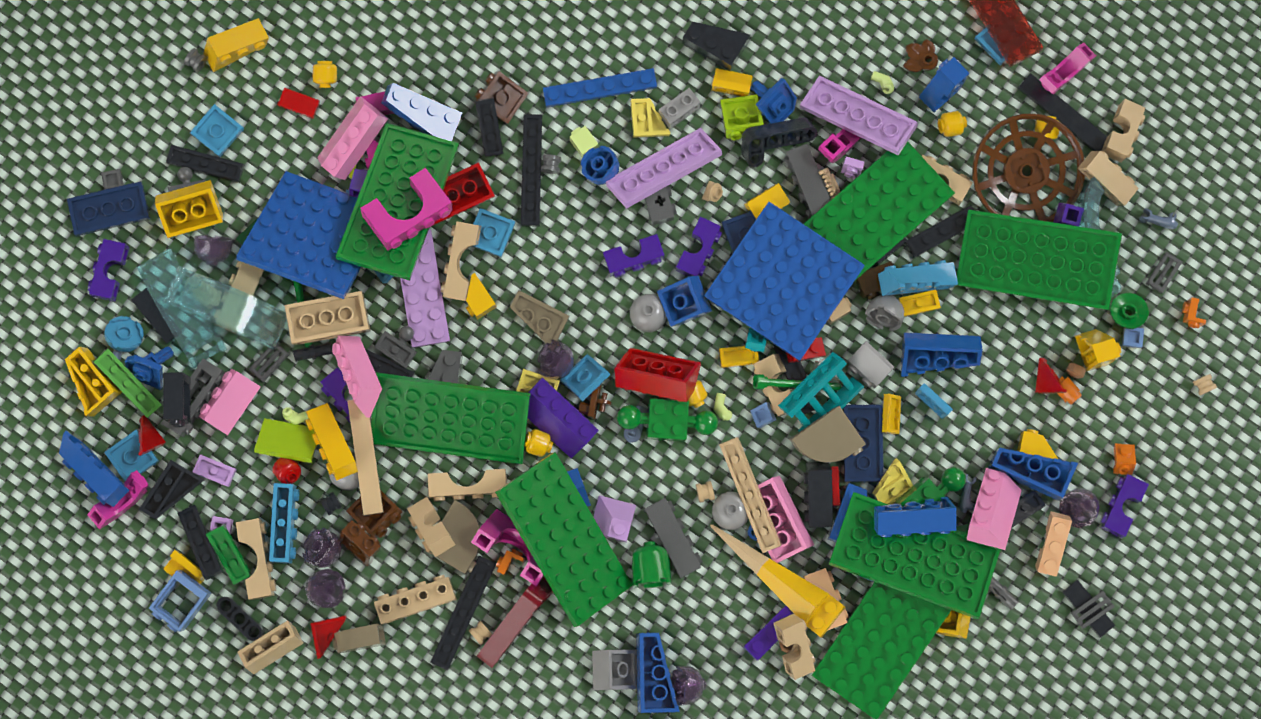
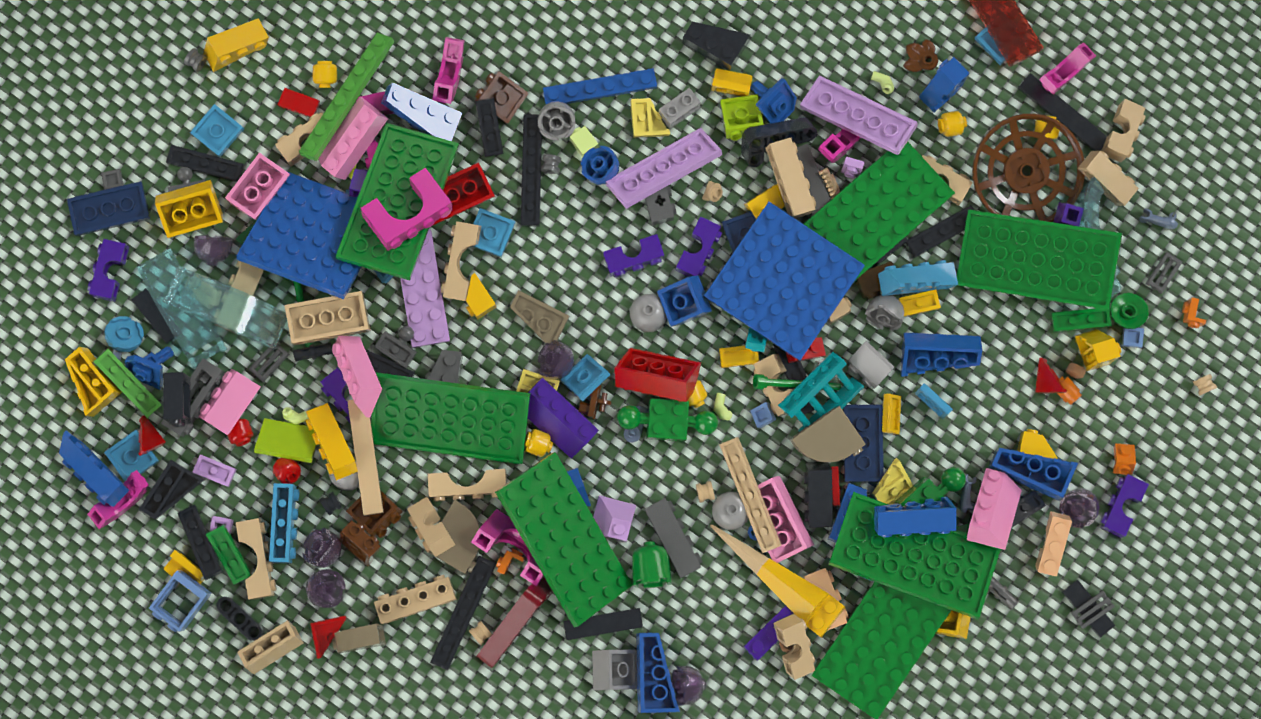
(240, 433): none -> red head
(257, 186): none -> bright pink slope
(291, 144): none -> tan arch
(346, 97): none -> bright green plate
(449, 75): none -> dark pink arch
(556, 120): none -> light grey cylinder
(604, 624): none -> black tile
(790, 178): none -> tan brick
(1081, 319): none -> green plate

